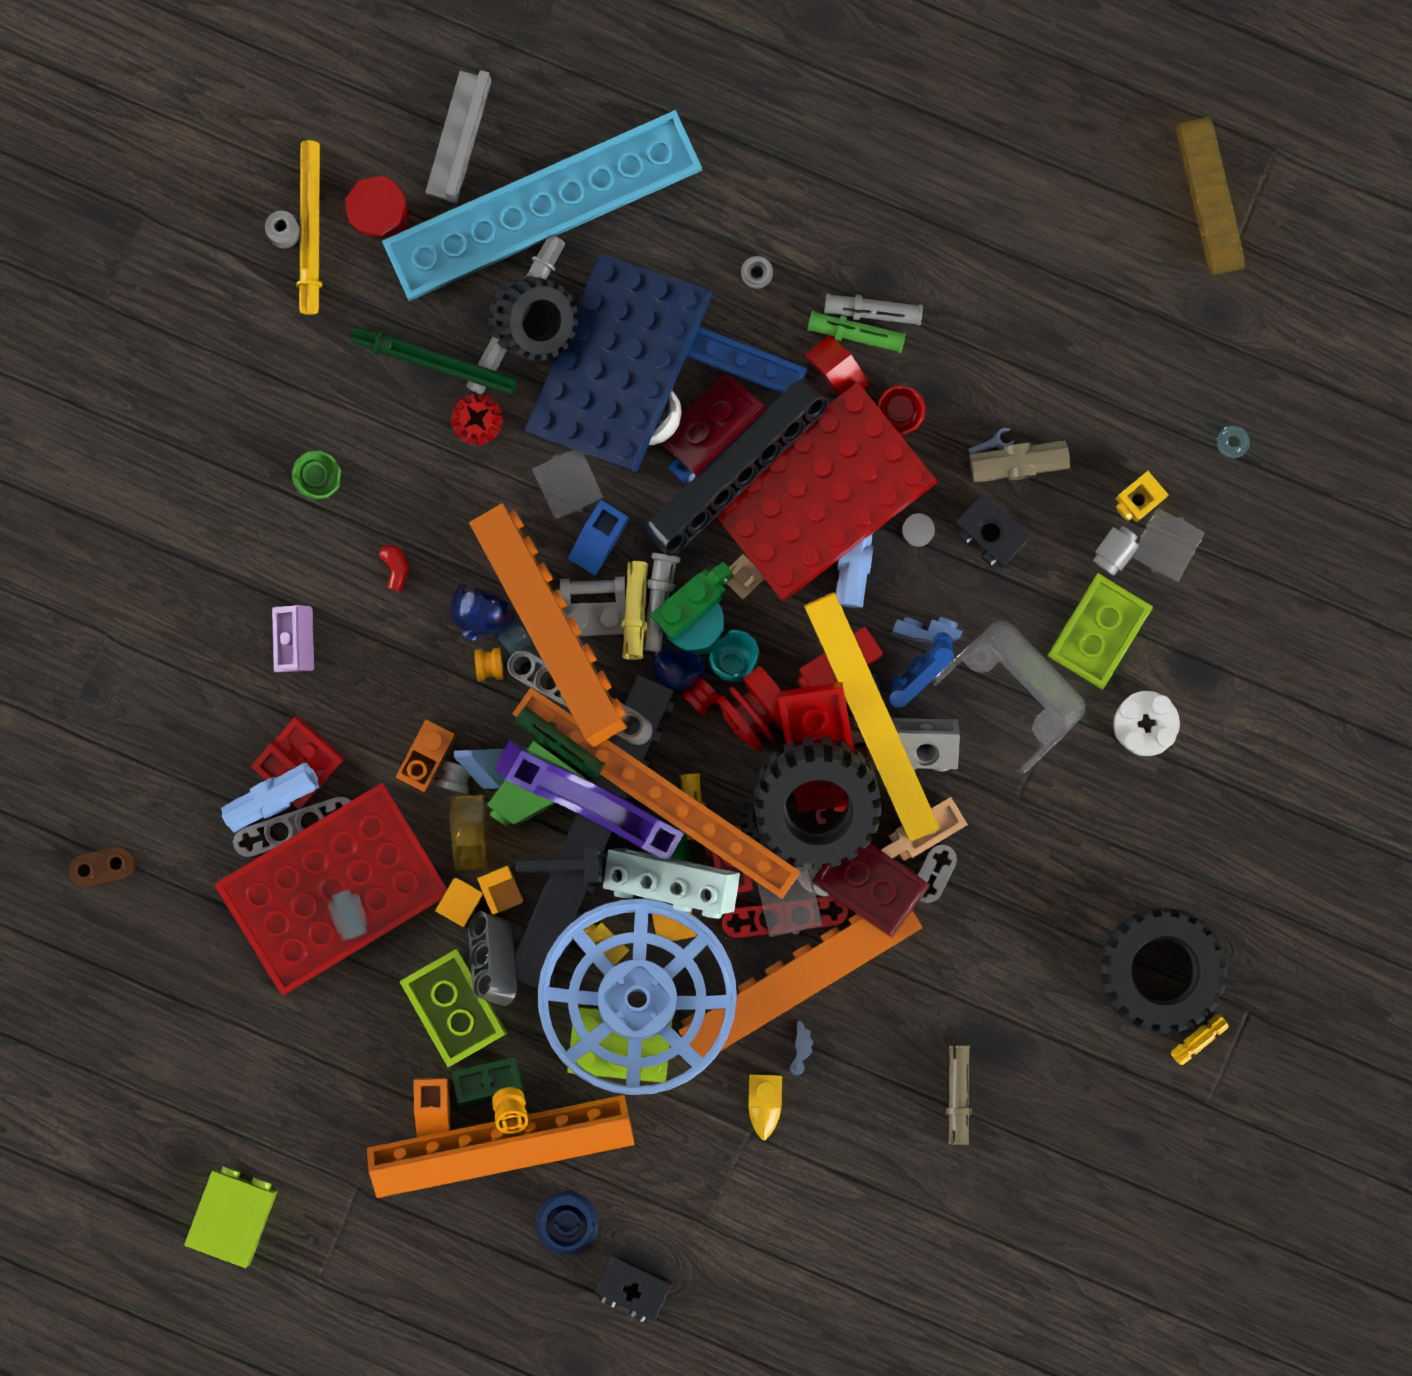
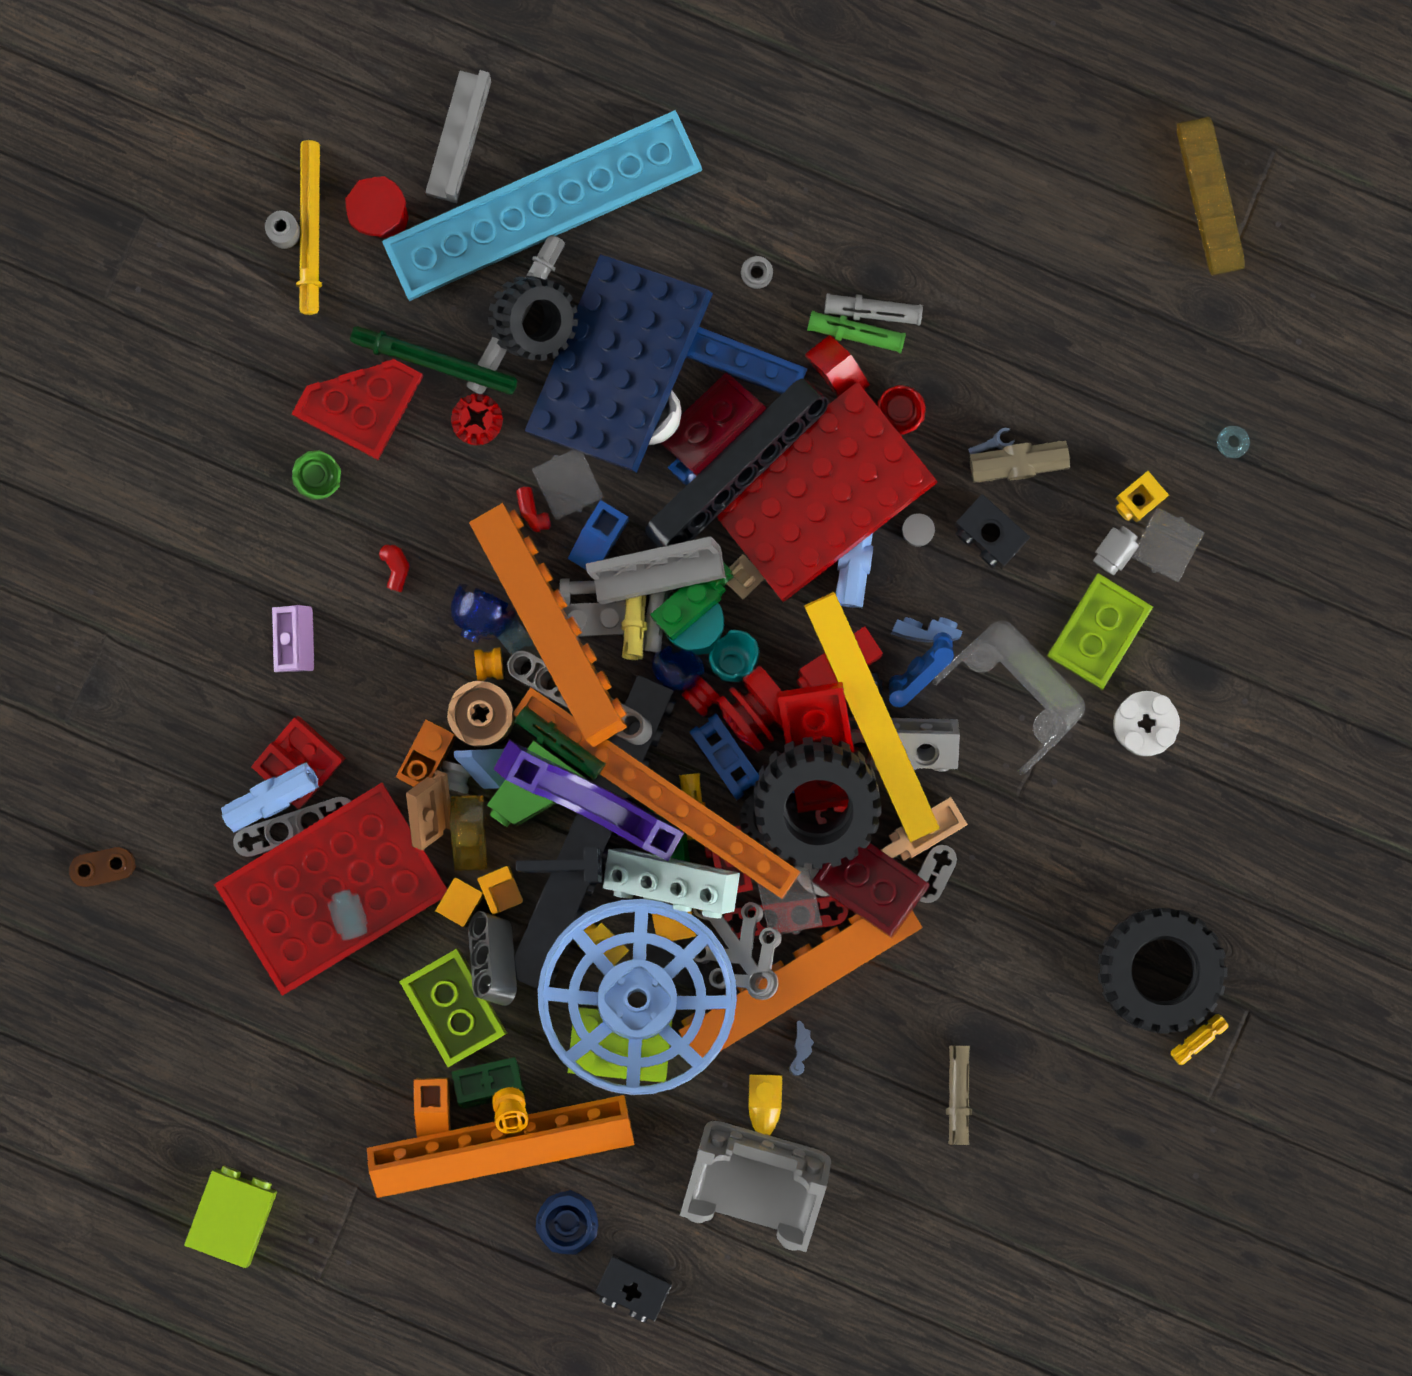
(360, 405): none -> red plate
(429, 810): none -> medium nougat plate
(462, 710): none -> light nougat brick
(528, 510): none -> red arm
(657, 570): none -> light grey fence
(725, 756): none -> blue plate
(741, 951): none -> light grey plant
(757, 1182): none -> light grey windscreen

